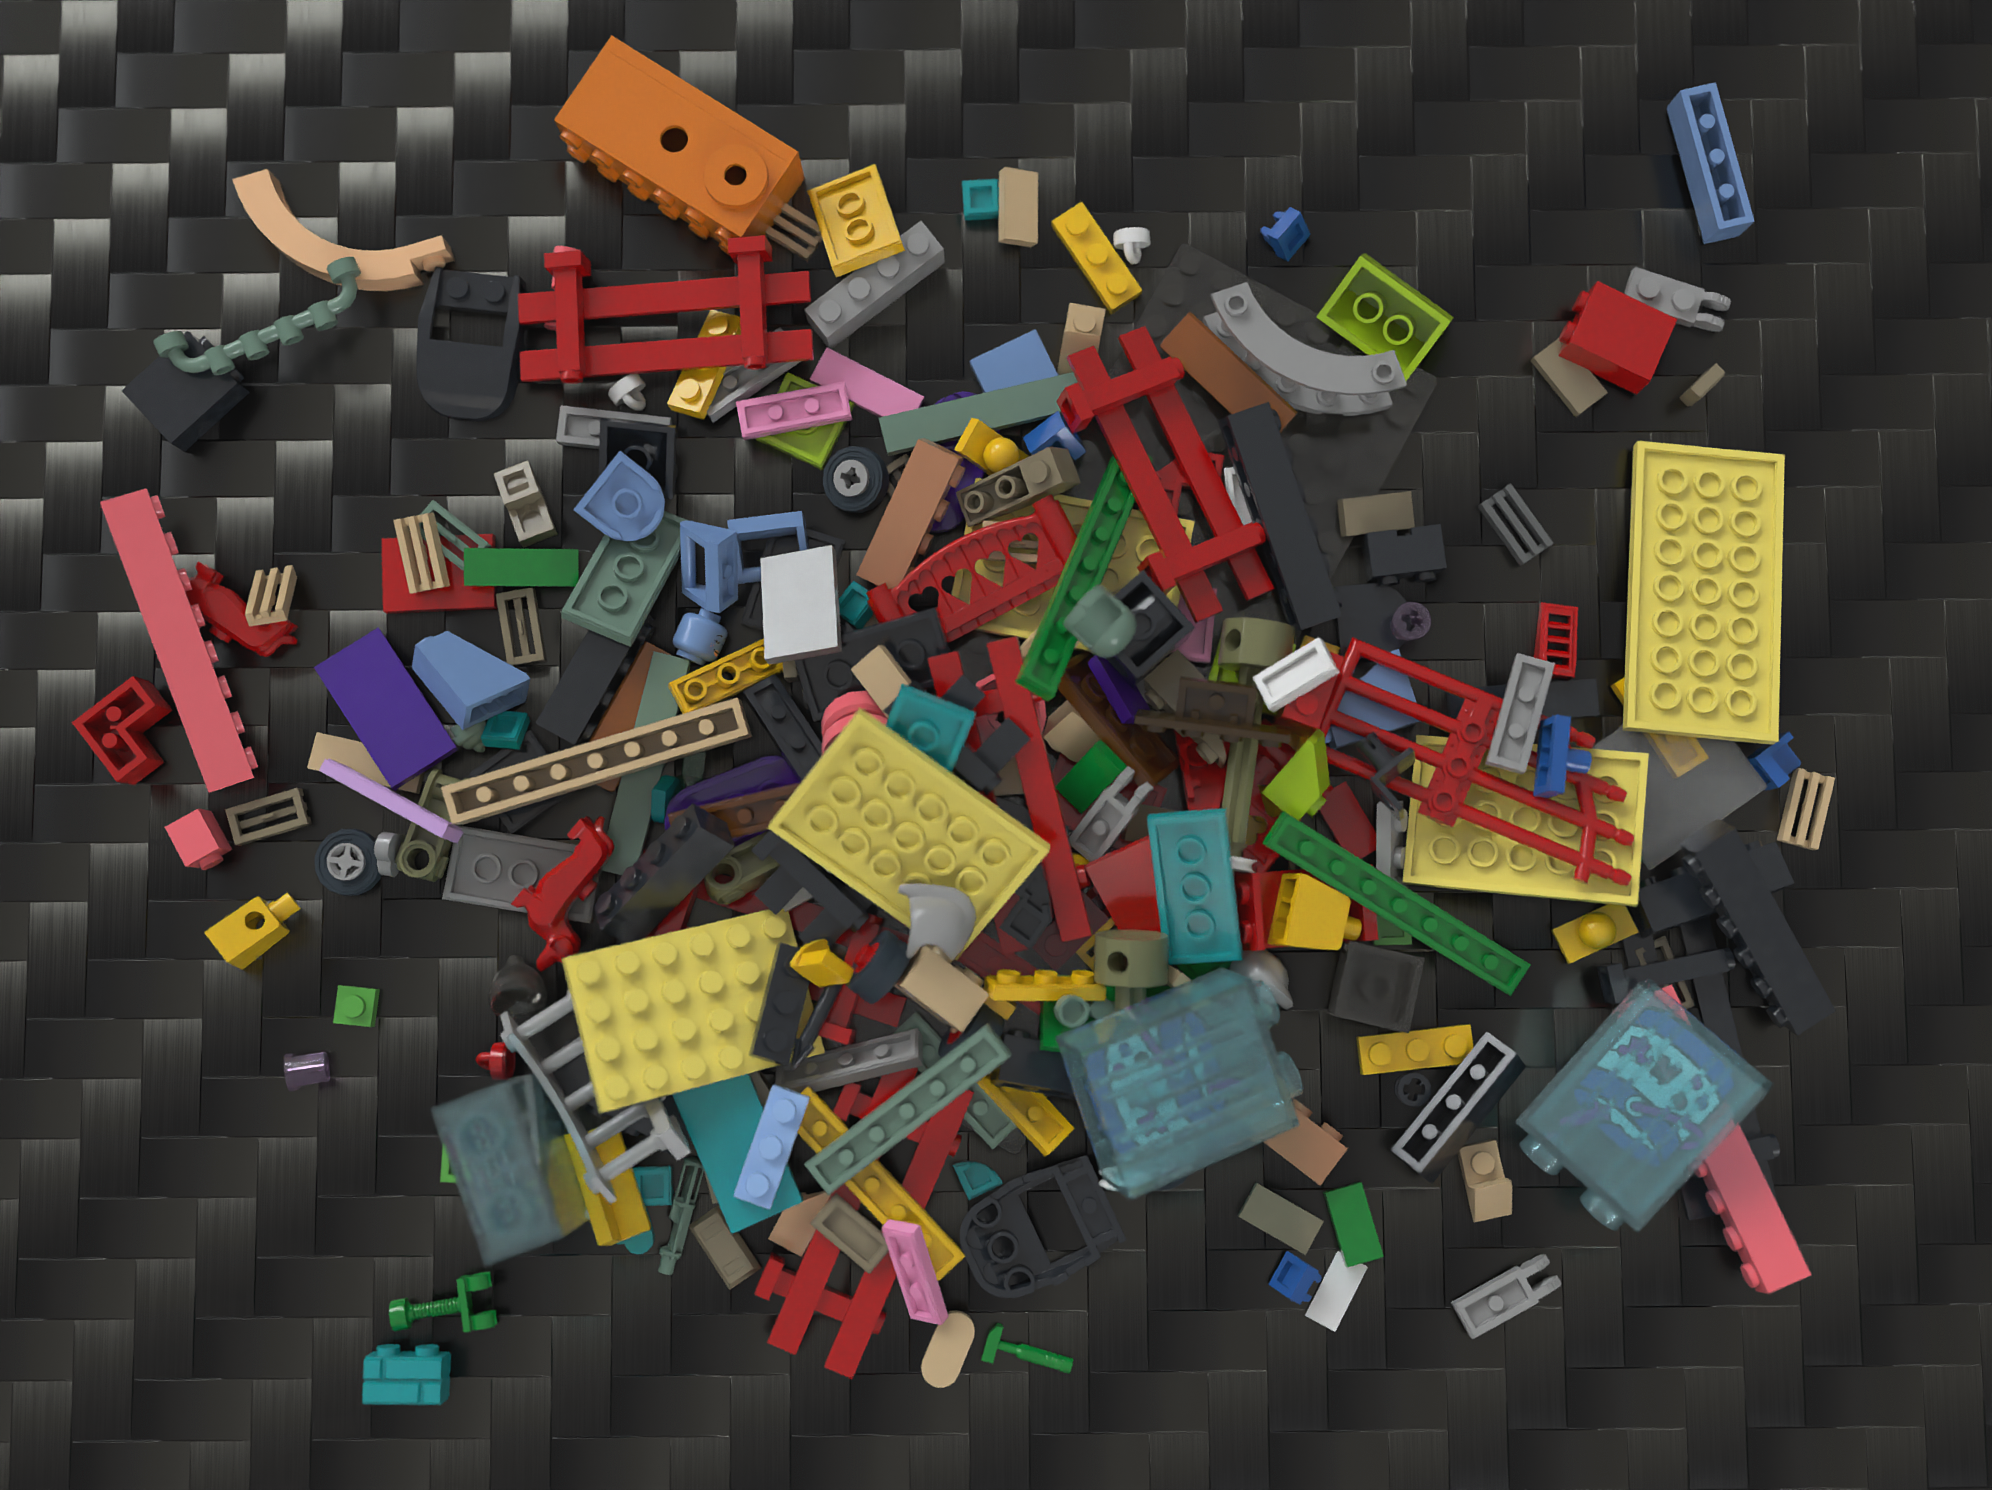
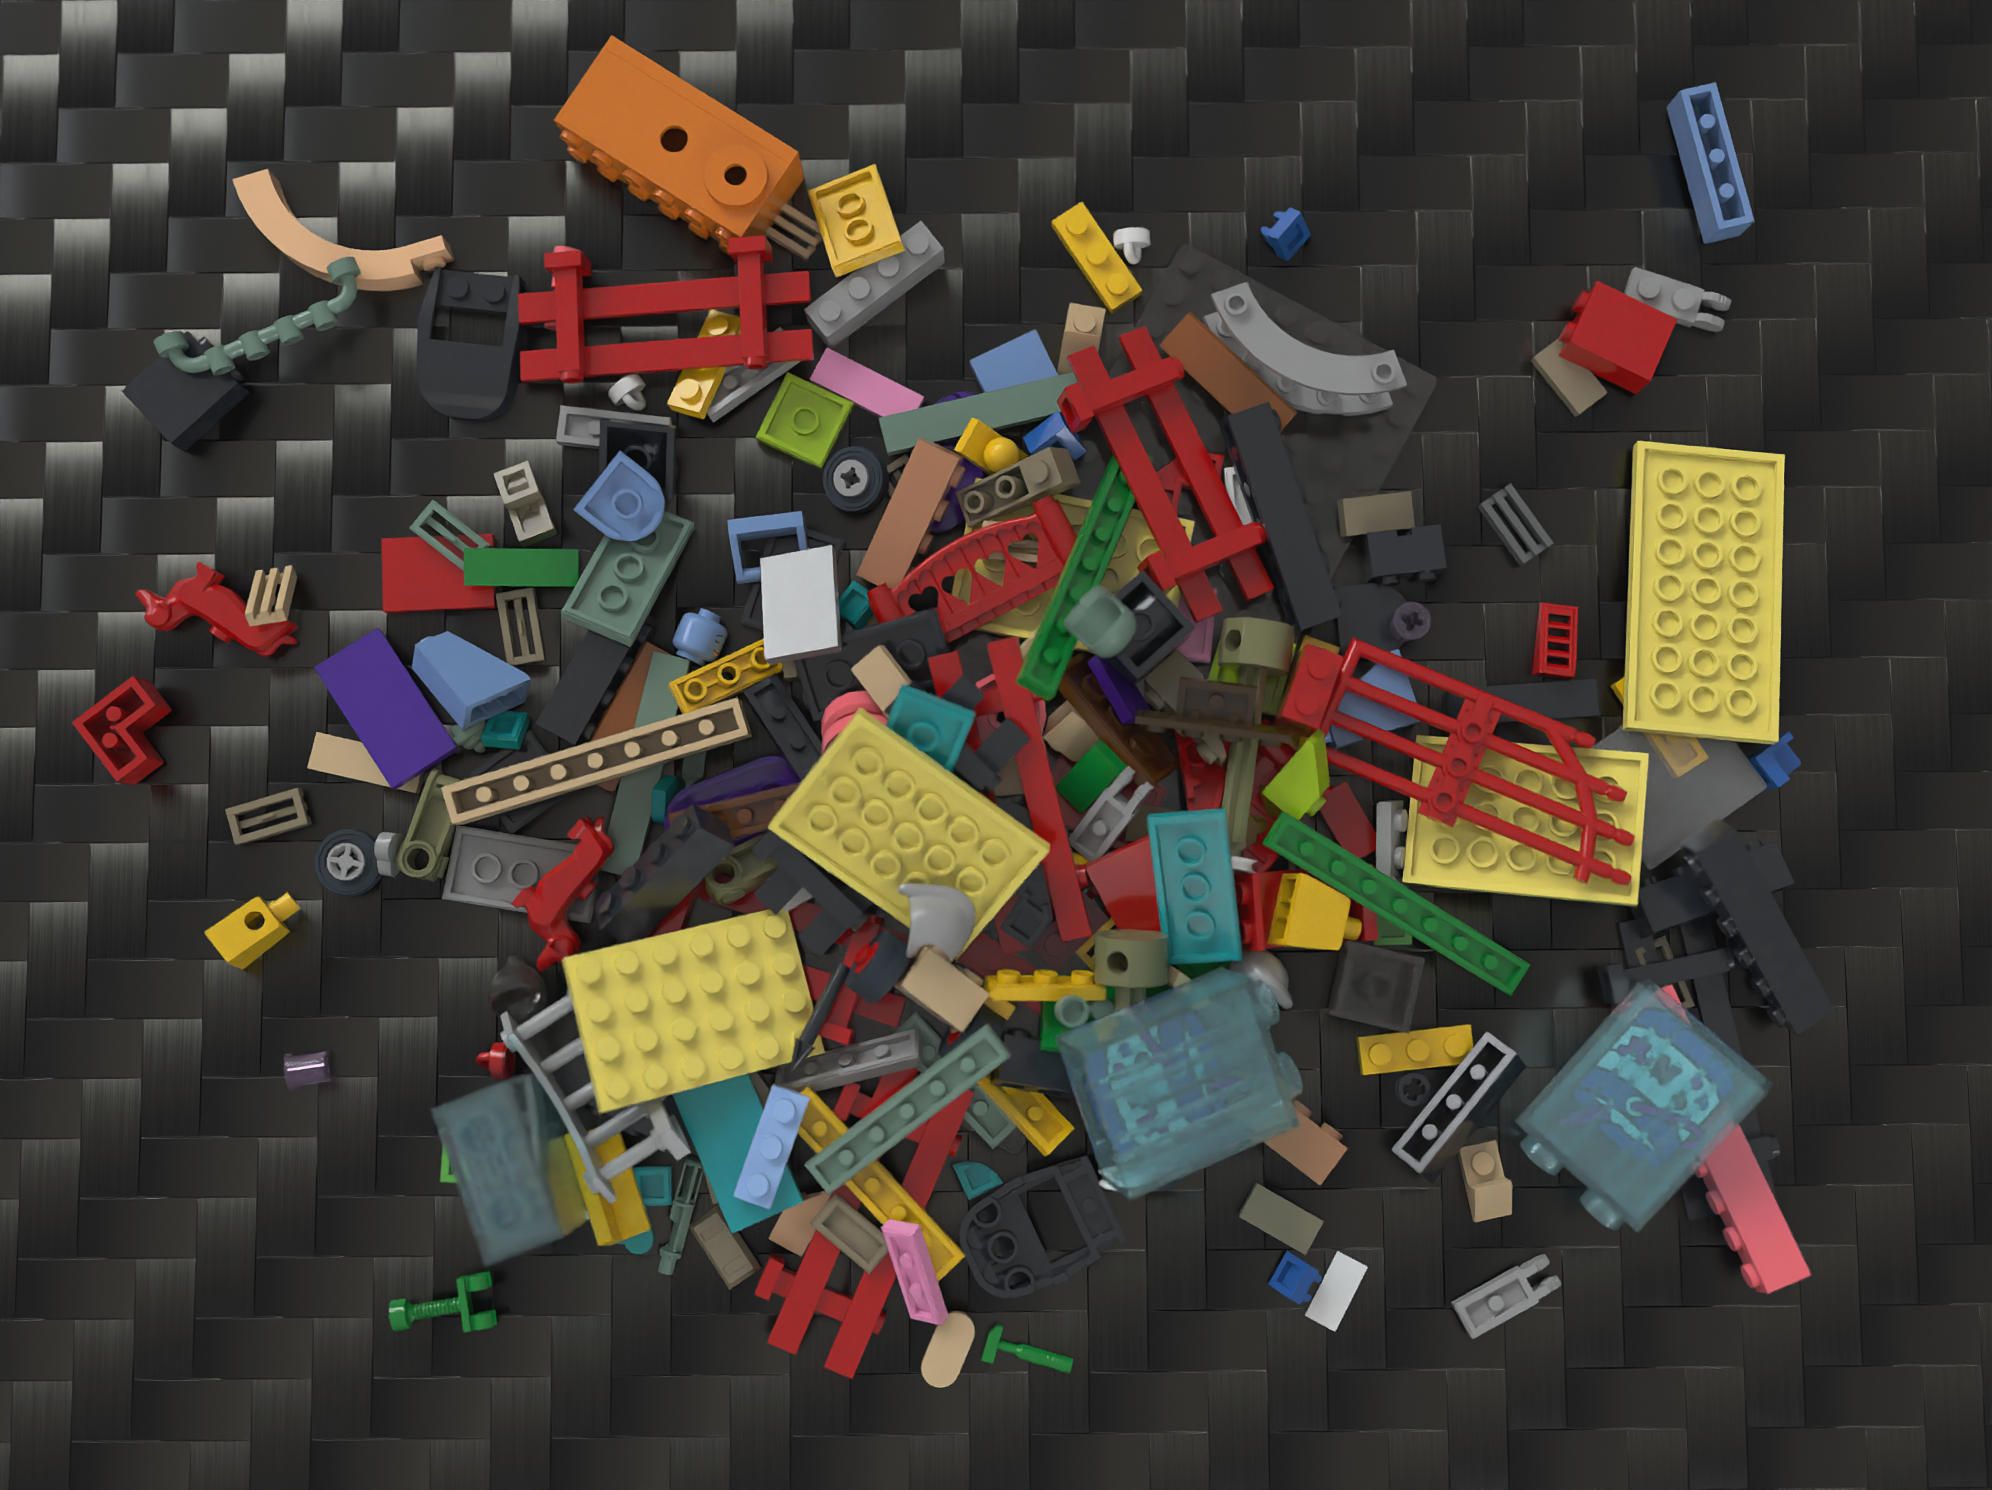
(177, 639): coral brick -> none
(199, 839): coral brick -> none
(356, 1006): bright green plate -> none
(391, 800): lavender tile -> none
(406, 1376): teal brick -> none
(408, 555): tan tile -> none
(720, 565): medium blue tile -> none
(780, 1009): black plate -> none
(793, 410): bright pink tile -> none
(820, 965): yellow tile -> none
(981, 199): teal tile -> none
(1018, 207): tan tile -> none
(1296, 674): white tile -> none
(1353, 1224): green tile -> none
(1384, 314): lime slope -> none
(1387, 768): black bracket -> none
(1520, 713): light grey plate -> none
(1556, 758): blue tile -> none
(1594, 931): yellow tile -> none
(1702, 385): dark tan tile -> none
(1820, 811): tan tile -> none

